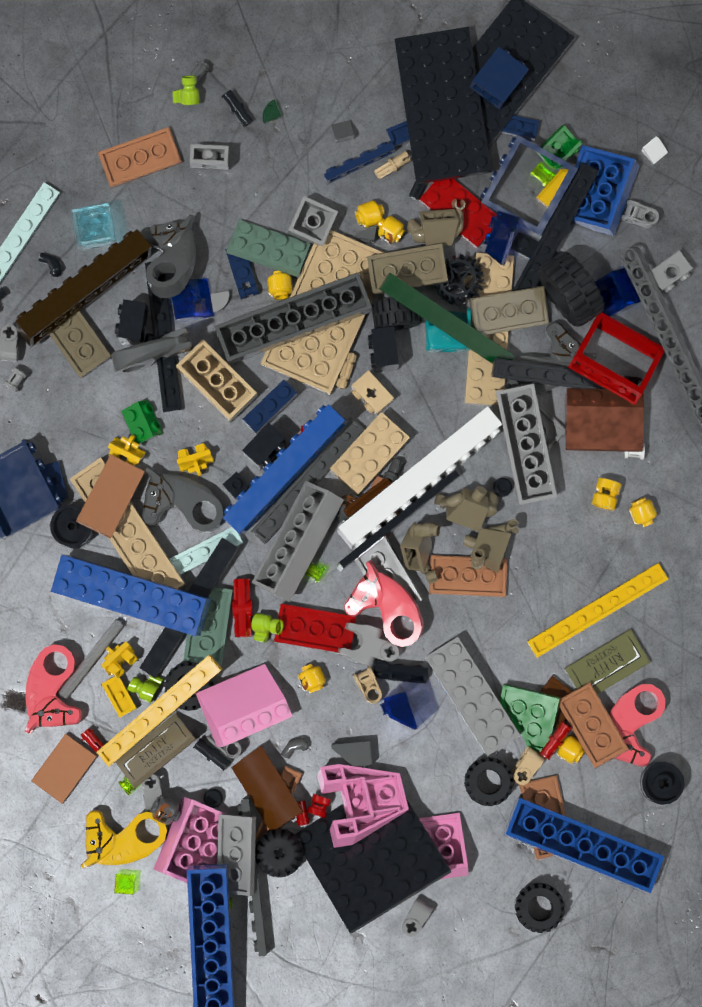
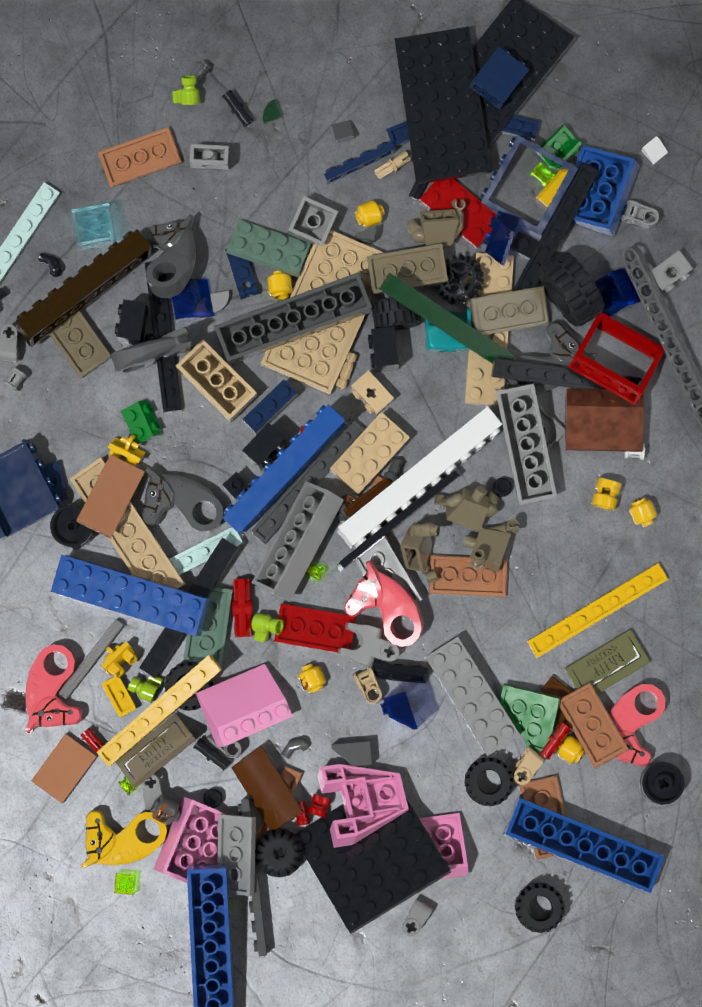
(196, 461): yellow hips -> none
(390, 229): yellow head -> none

